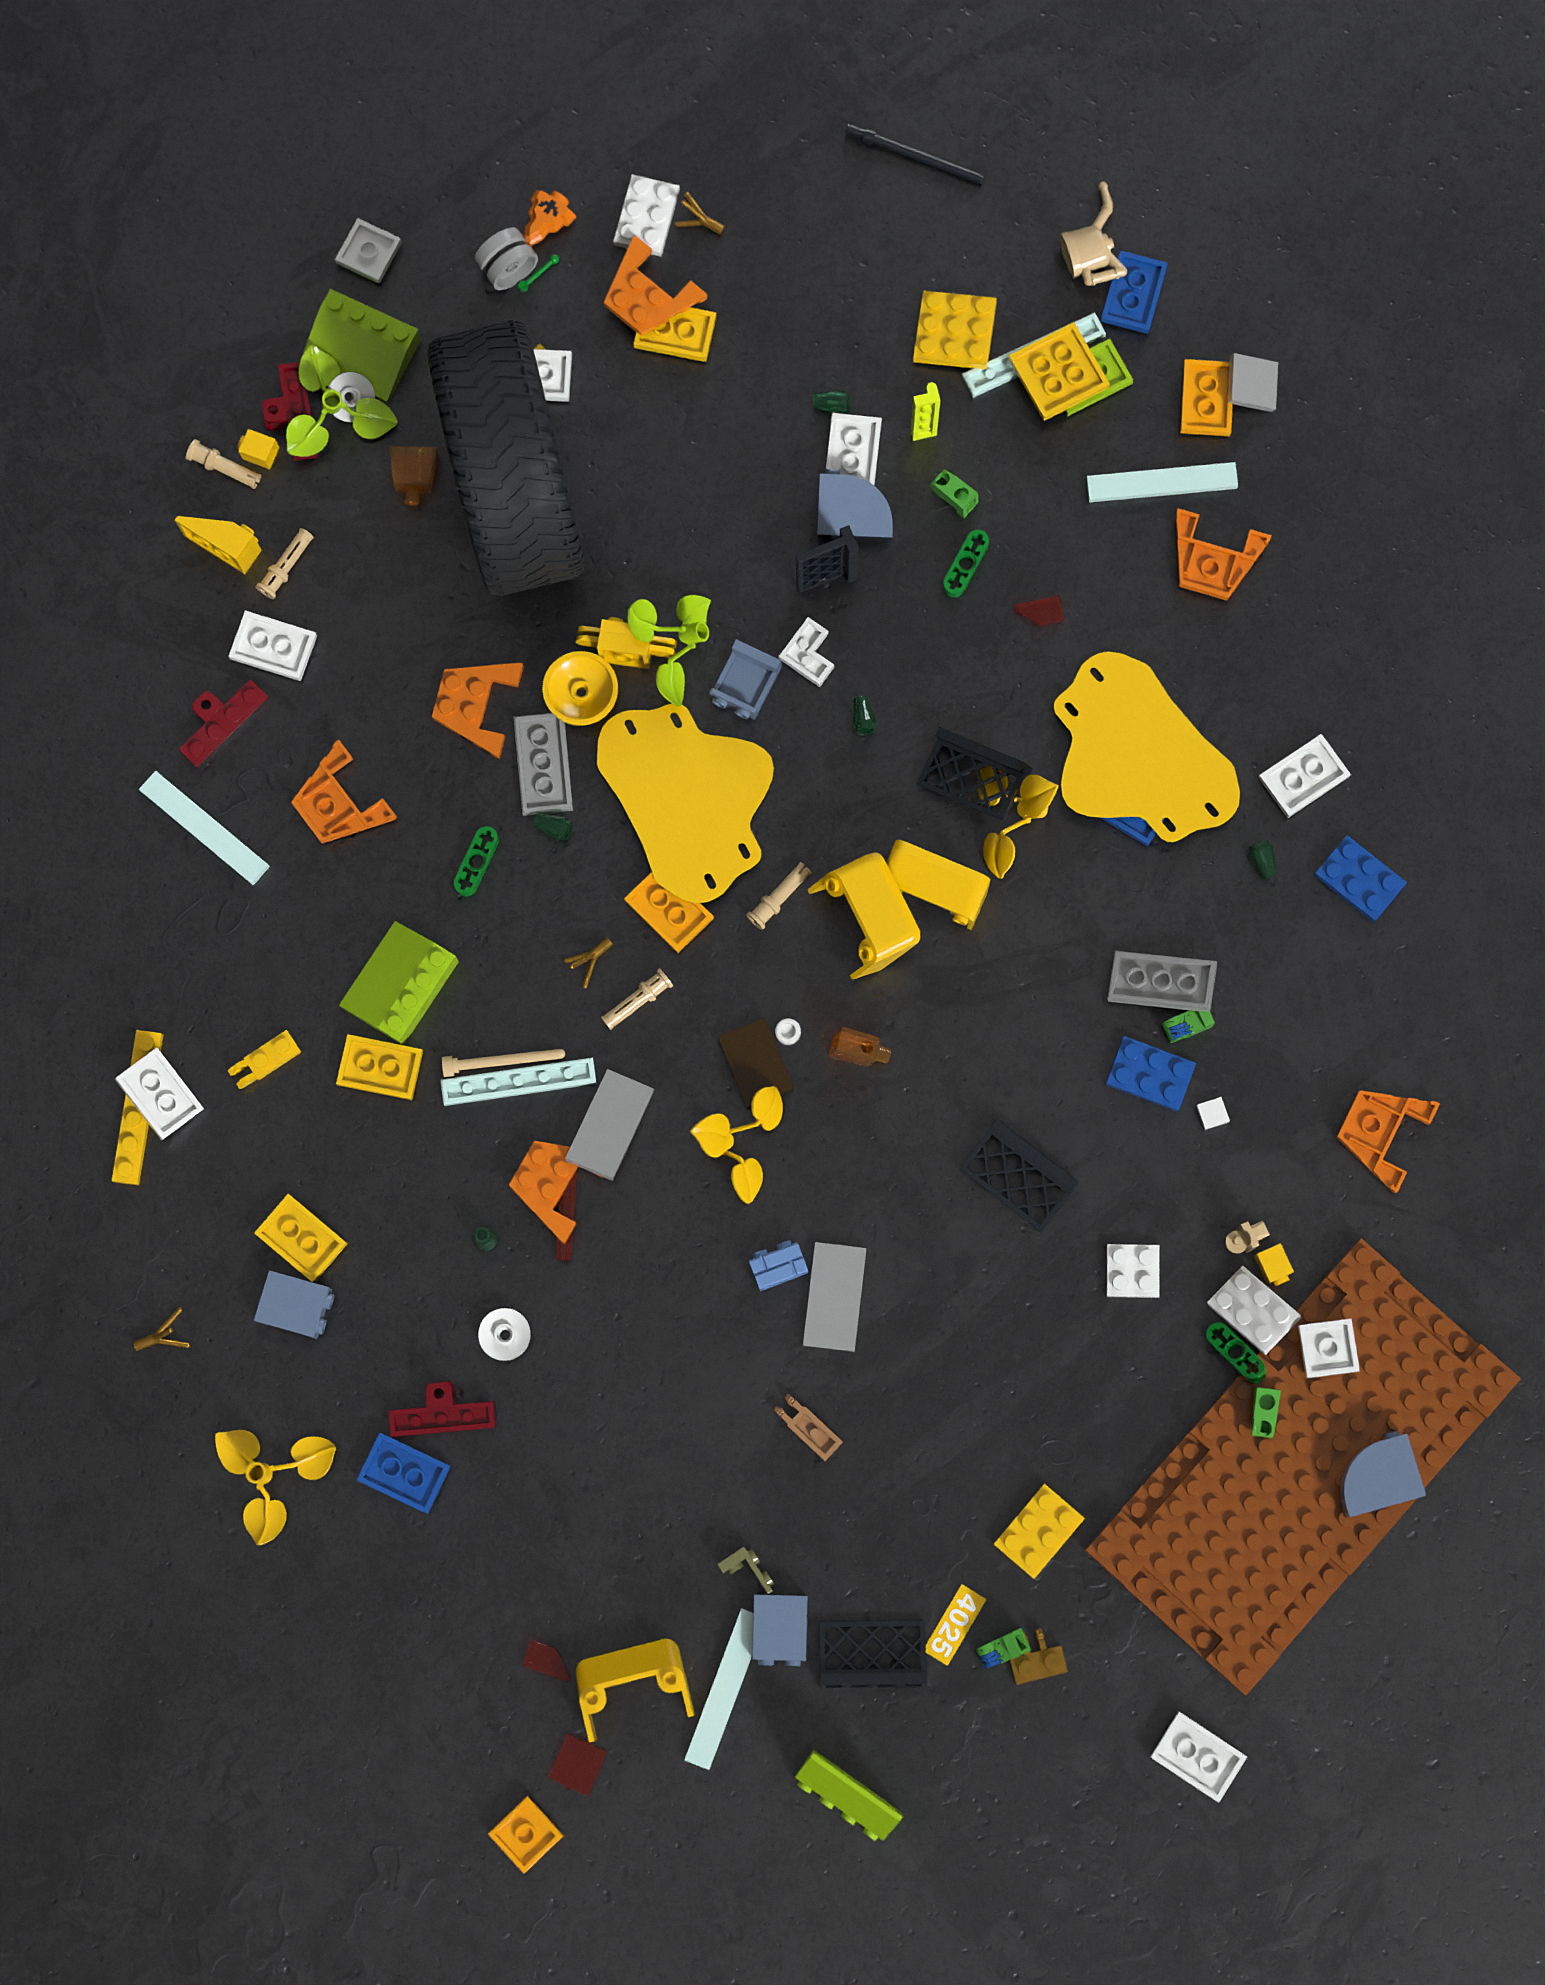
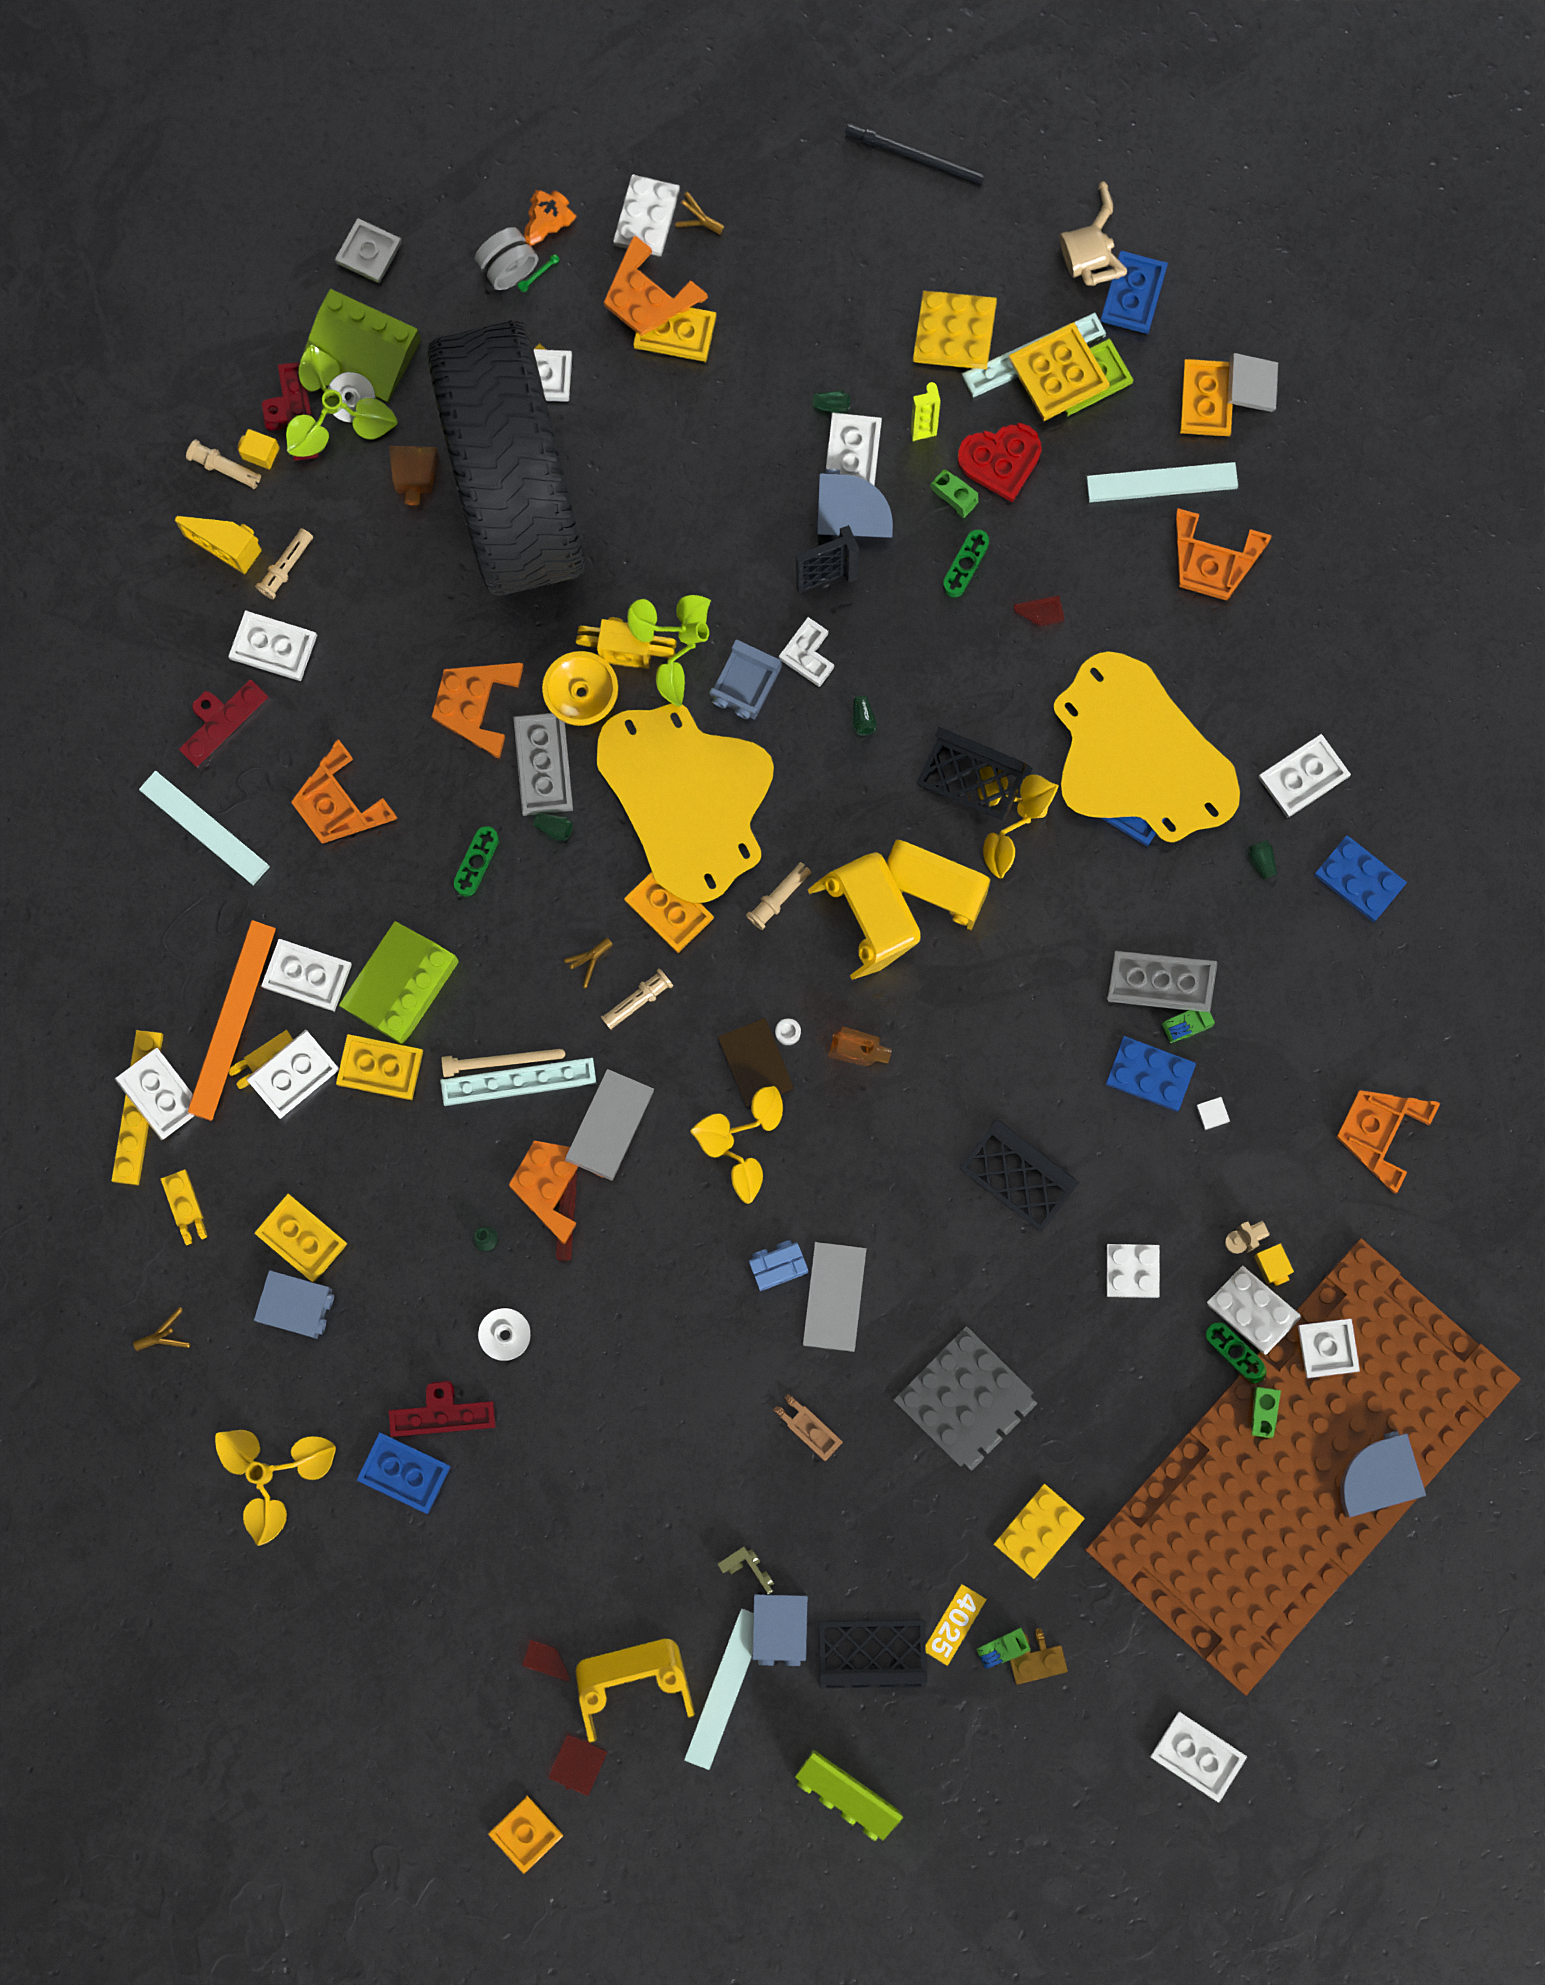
(184, 1204): none -> yellow hinge
(231, 1020): none -> orange tile
(292, 1074): none -> white plate
(306, 975): none -> white plate
(966, 1399): none -> dark grey hinge
(1001, 459): none -> red plate

